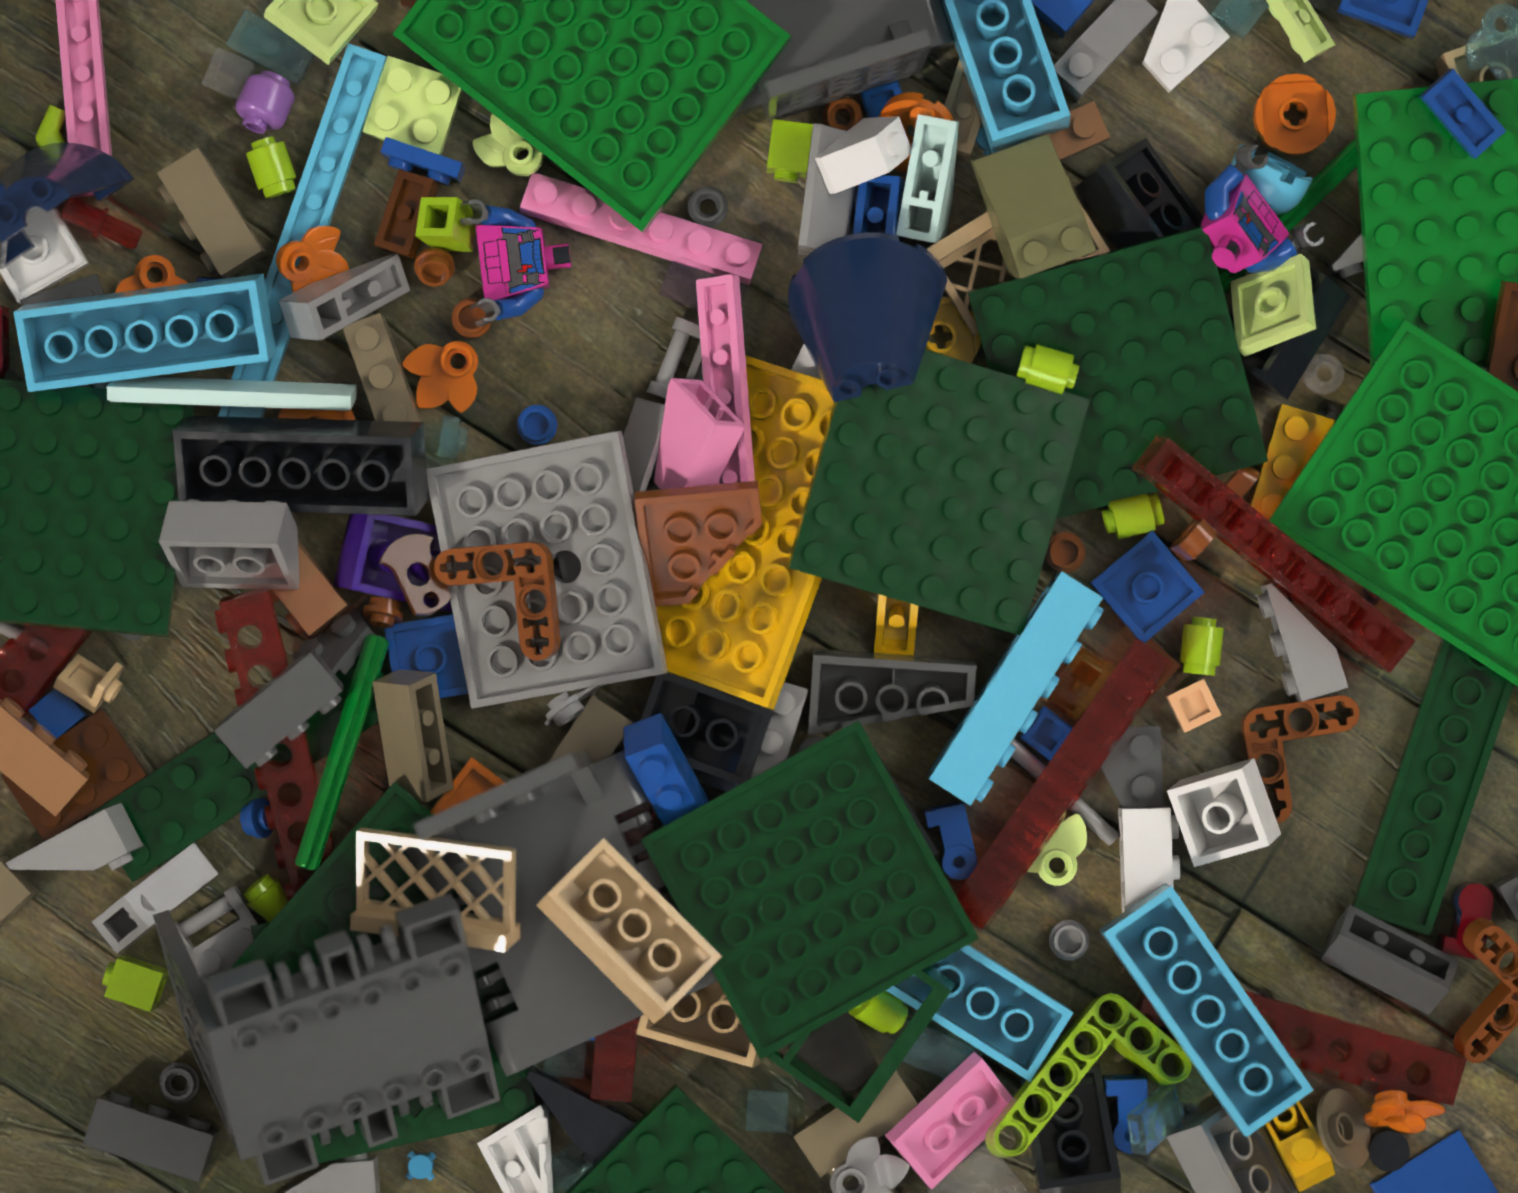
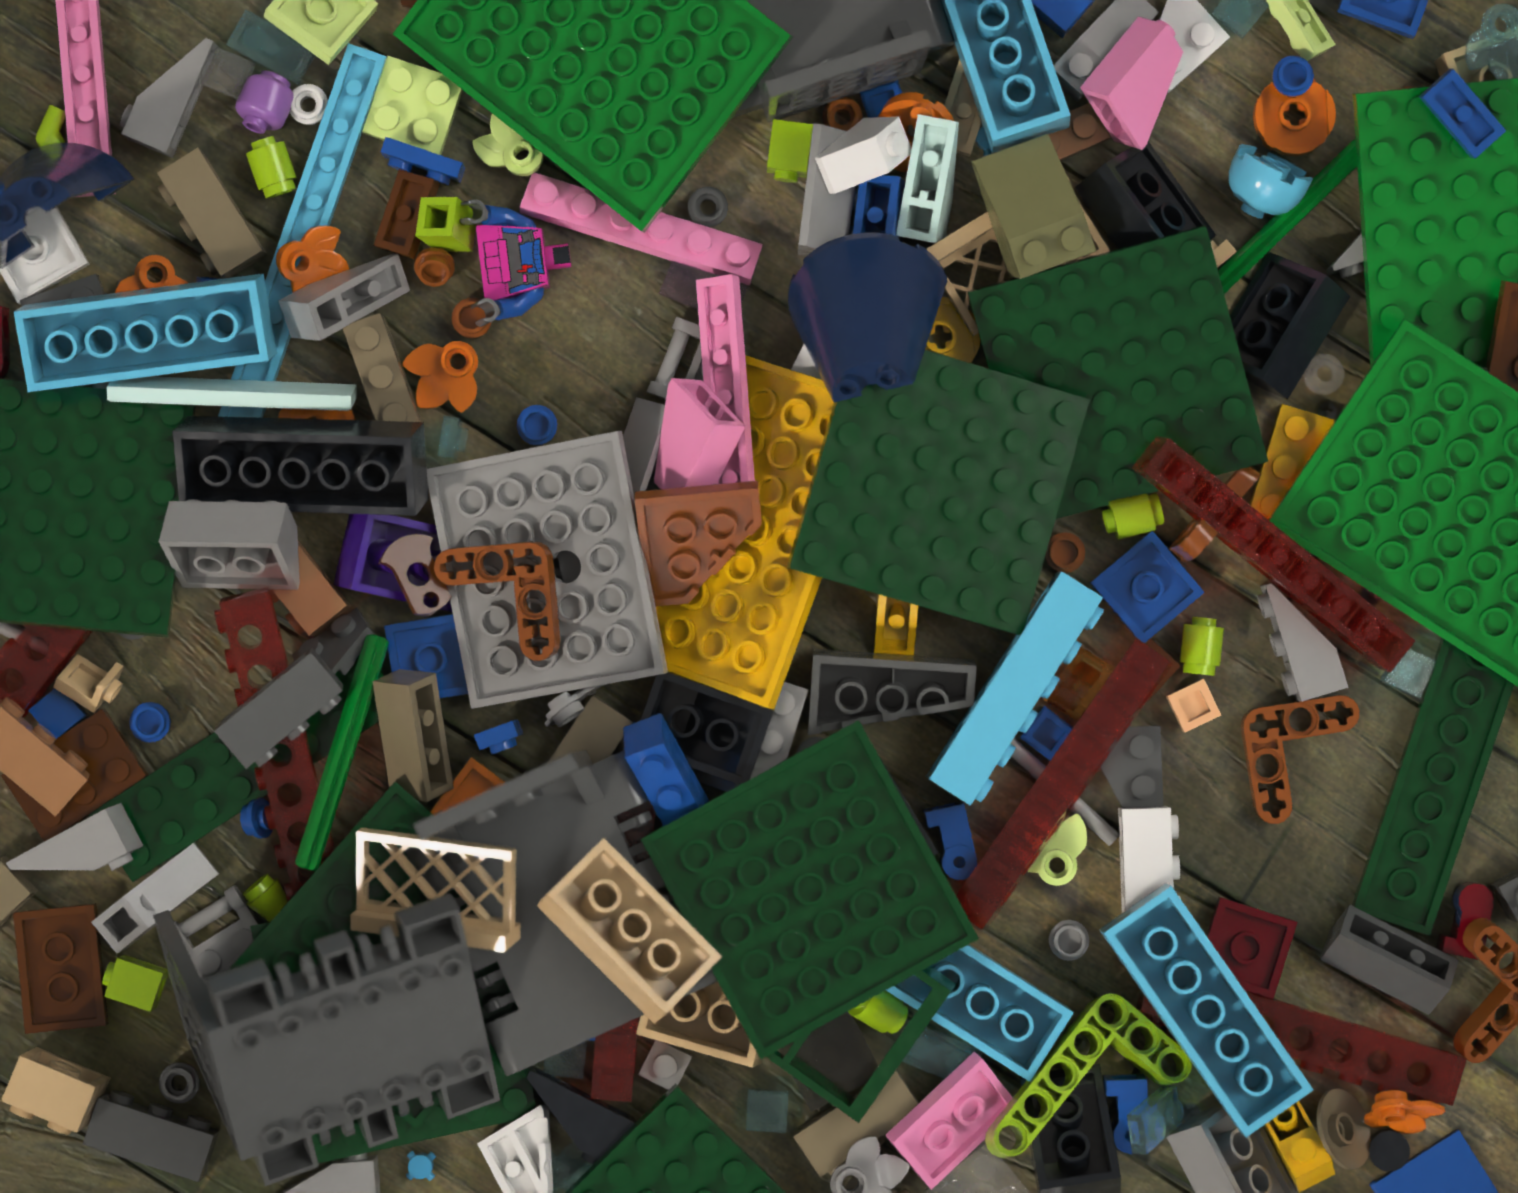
(54, 1090): none -> tan brick
(60, 968): none -> reddish brown plate
(101, 223): clear red axle -> none
(150, 722): none -> blue plate
(166, 105): none -> light grey slope
(300, 94): none -> white plate
(383, 612): dark orange plate -> none
(499, 737): none -> blue plate
(665, 1064): none -> light grey plate
(1047, 368): lime brick -> none
(1134, 81): none -> bright pink slope
(1224, 812): white brick -> none
(1242, 223): torso -> none
(1251, 944): none -> dark red plate
(1273, 305): yellowish green plate -> none
(1292, 76): none -> blue plate
(1410, 674): none -> clear light blue plate

